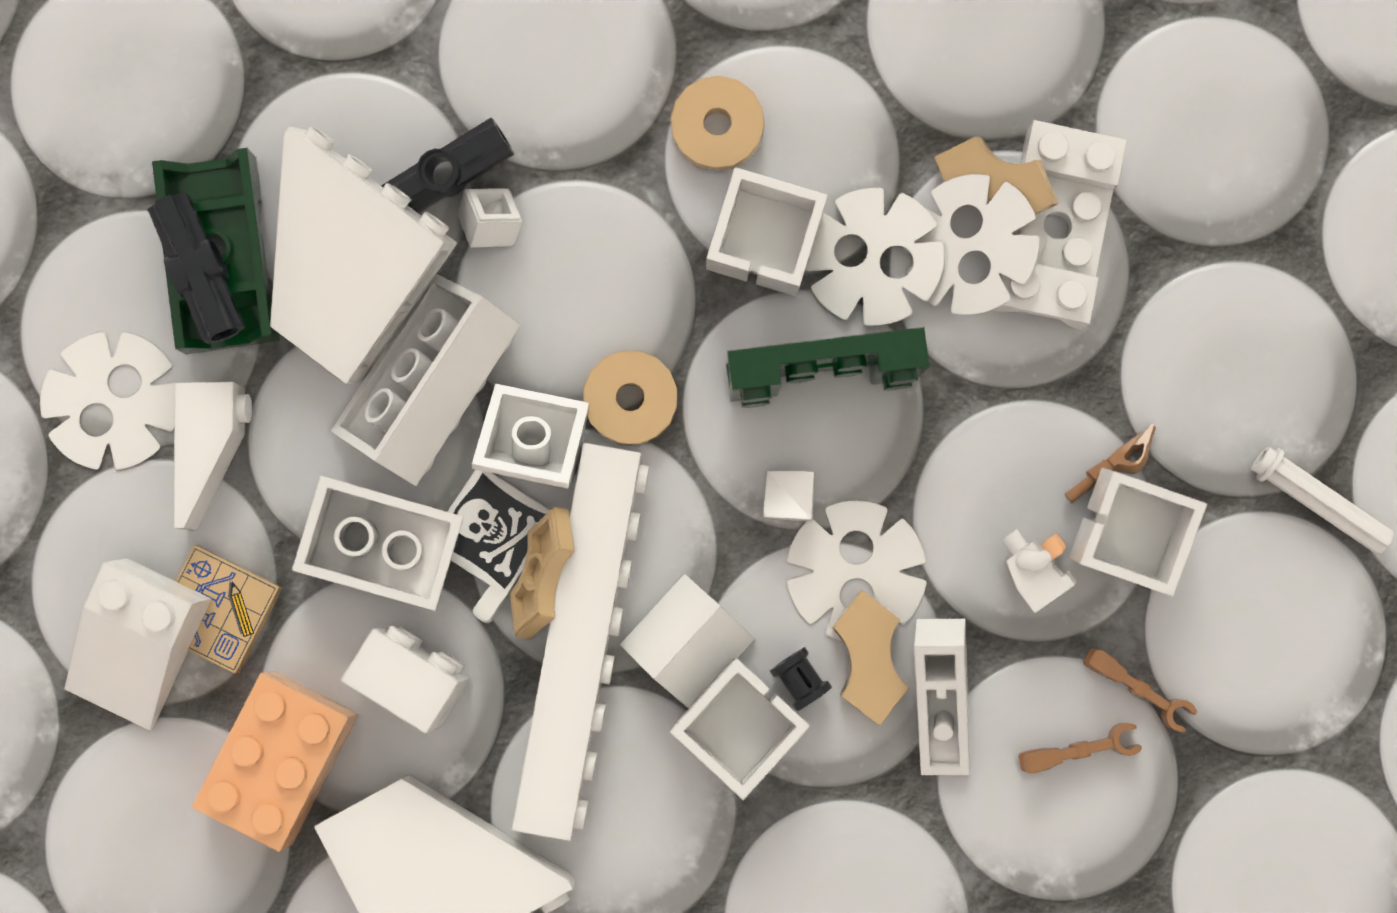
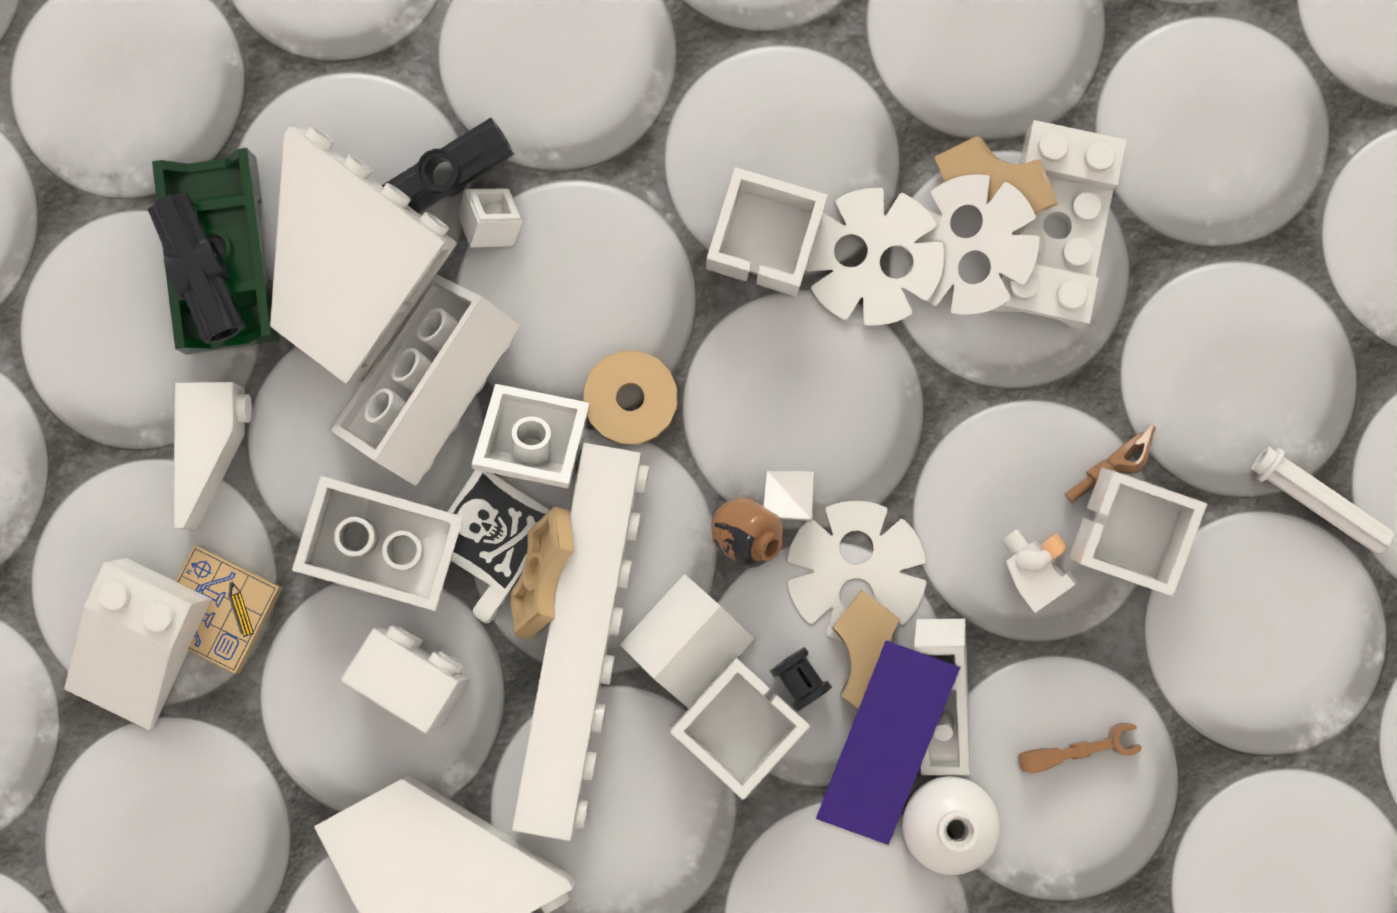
(70, 395): white piece -> none
(275, 760): light nougat brick -> none
(721, 96): tan tile -> none
(747, 532): none -> medium nougat head
(887, 742): none -> dark purple sticker
(892, 359): dark green piece -> none
(932, 810): none -> white piece
(1110, 668): medium nougat piece -> none

